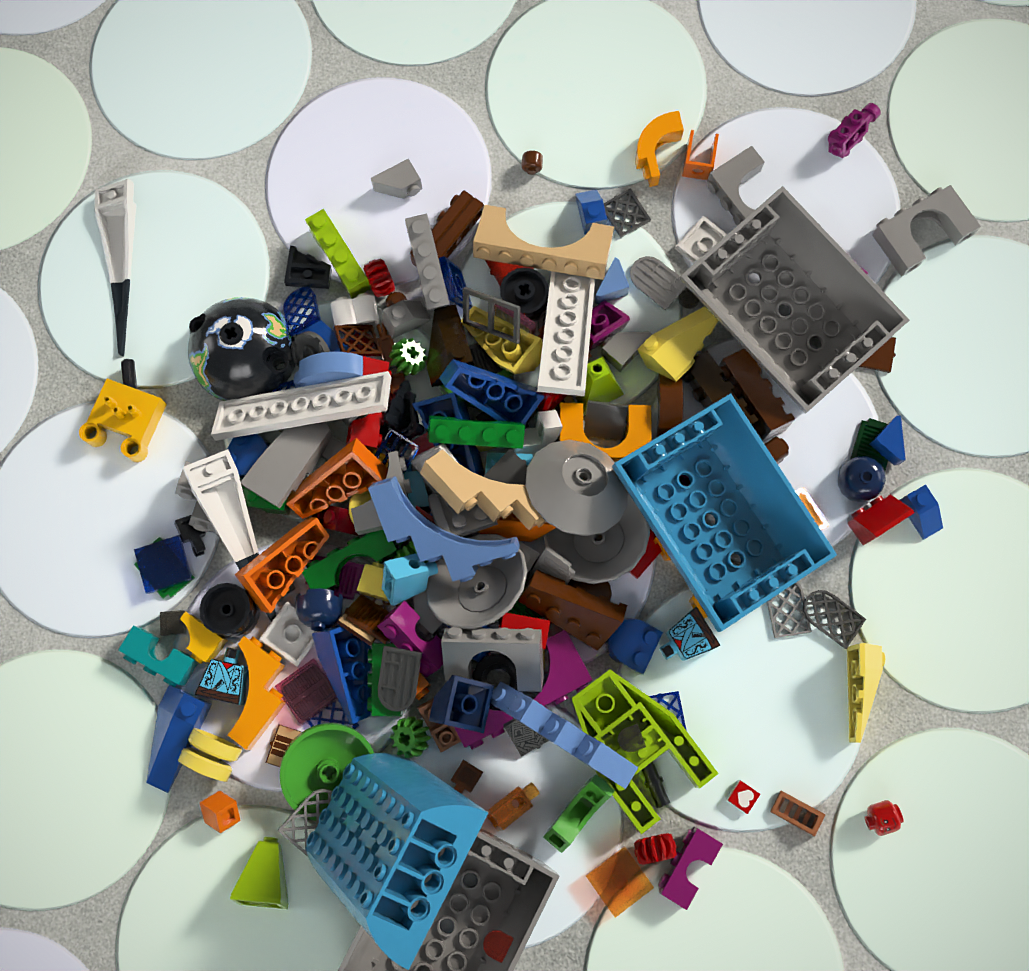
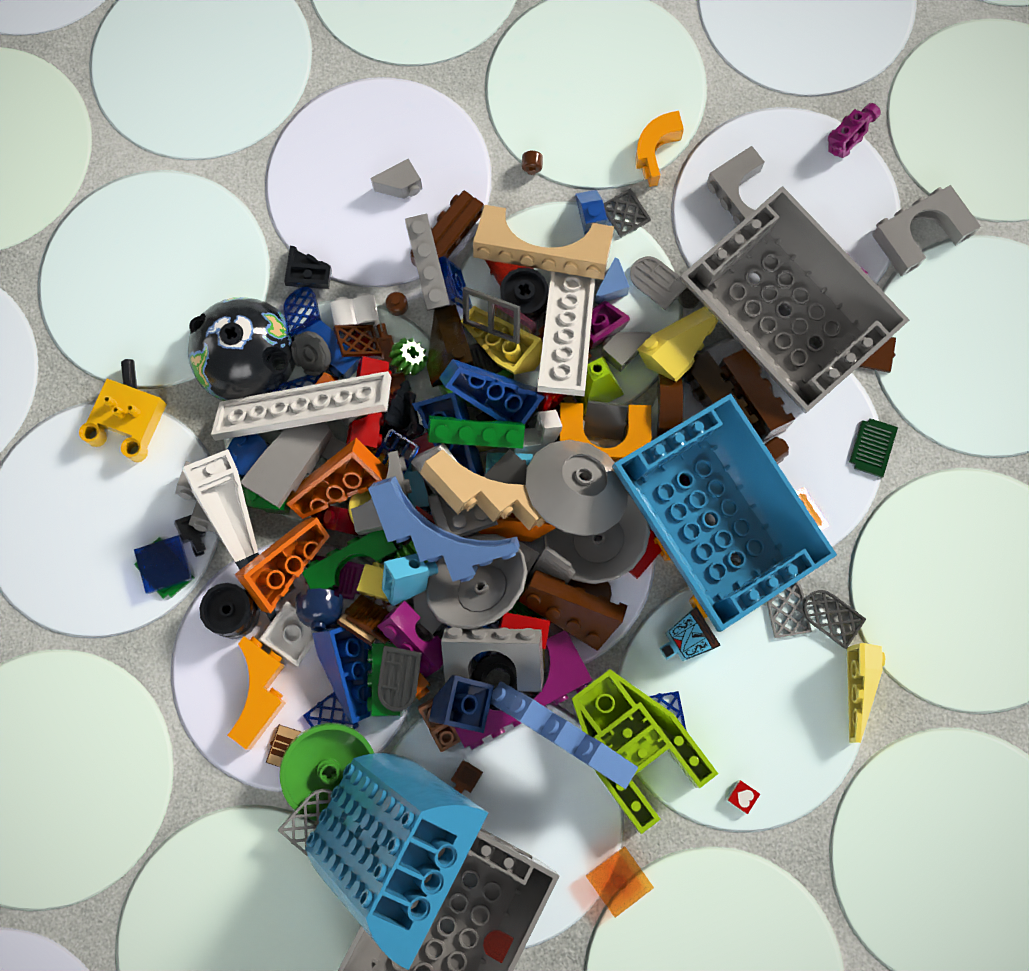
(116, 223): white plate -> none
(140, 647): teal arch -> none
(171, 624): clear smoke tile -> none
(175, 719): blue wedge -> none
(203, 642): yellow arch -> none
(208, 758): light yellow wheel -> none
(220, 811): orange panel -> none
(225, 679): torso -> none
(263, 878): lime slope -> none
(307, 691): clear pink tile -> none
(327, 368): medium blue arch -> none
(338, 253): lime arch -> none
(379, 278): red gear -> none
(404, 317): light grey slope -> none
(410, 737): bright green gear -> none
(504, 813): clear orange torso -> none
(523, 737): dark grey piece -> none
(578, 812): bright green arch -> none
(631, 739): clear smoke tile -> none
(634, 644): blue slope -> none
(655, 785): black pin -> none
(655, 849): red gear -> none
(690, 165): orange piece -> none
(696, 847): magenta arch -> none
(700, 240): white tile -> none
(817, 822): nougat slope -> none
(861, 479): dark blue cylinder -> none
(879, 518): red slope -> none
(884, 818): red head -> none
(891, 442): blue slope -> none
(927, 513): blue slope -> none

